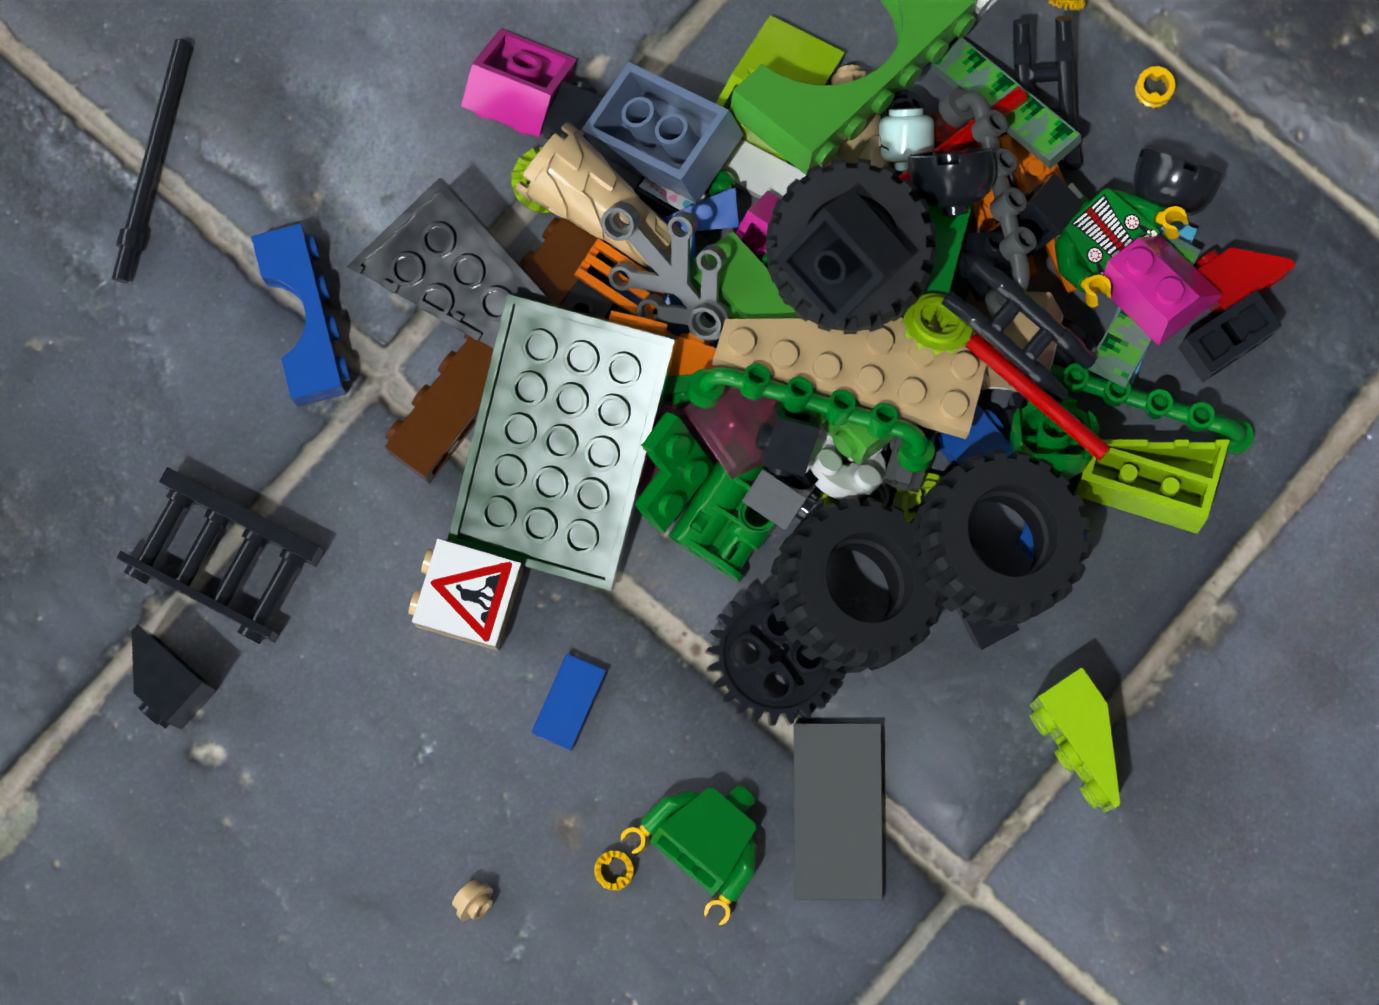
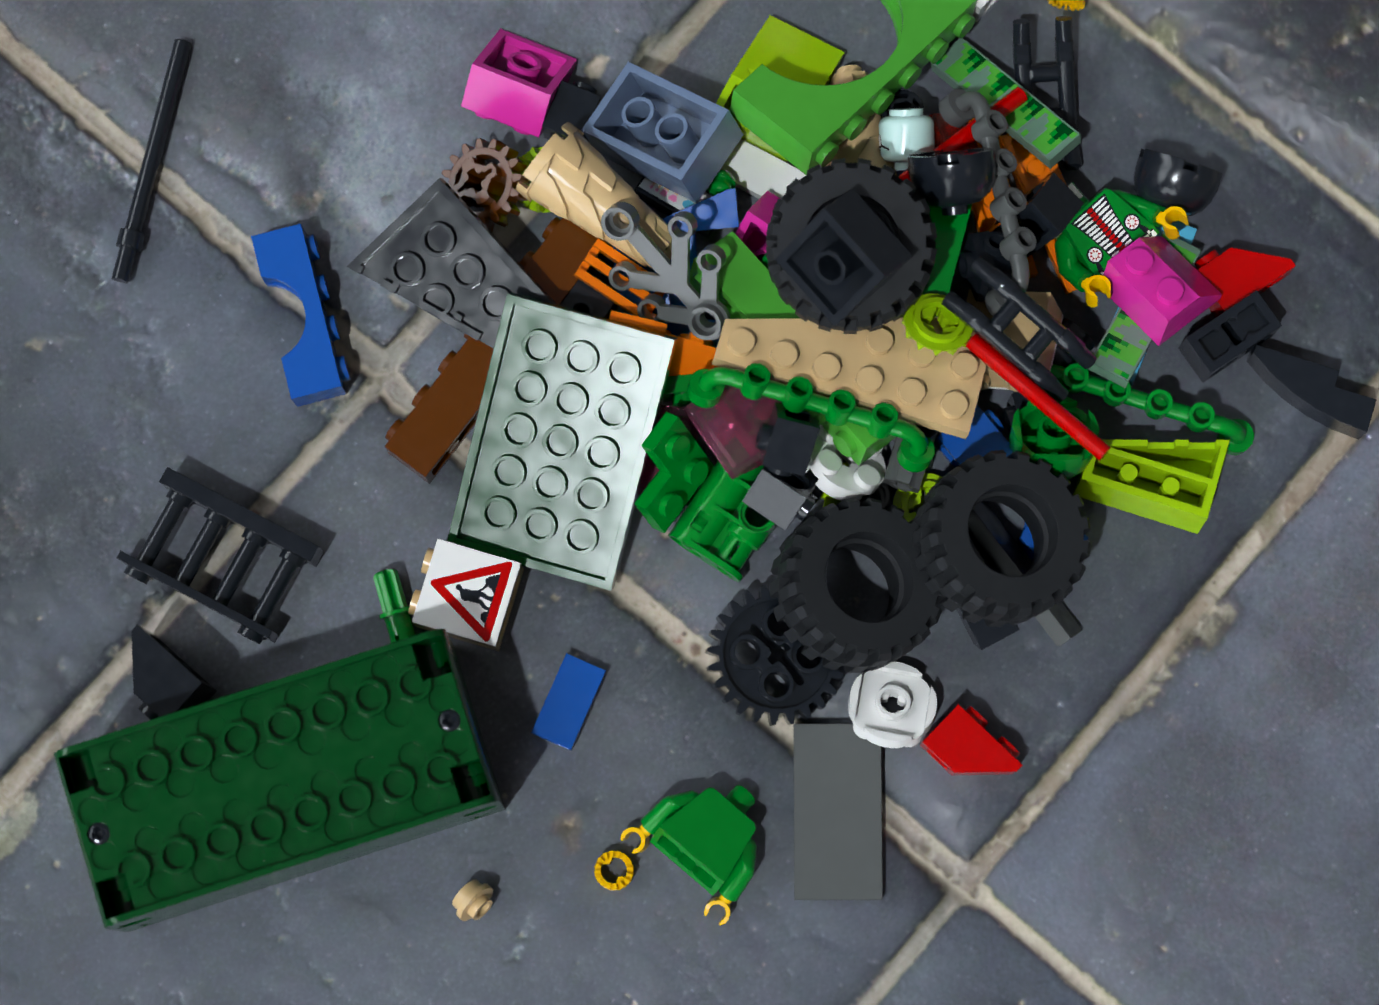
(278, 781): none -> dark green piece
(393, 605): none -> green axle
(488, 184): none -> reddish brown gear
(886, 728): none -> white plate
(967, 748): none -> red slope
(1014, 563): none -> dark grey tile
(1081, 728): lime slope -> none
(1154, 99): yellow bush -> none
(1313, 391): none -> black slope

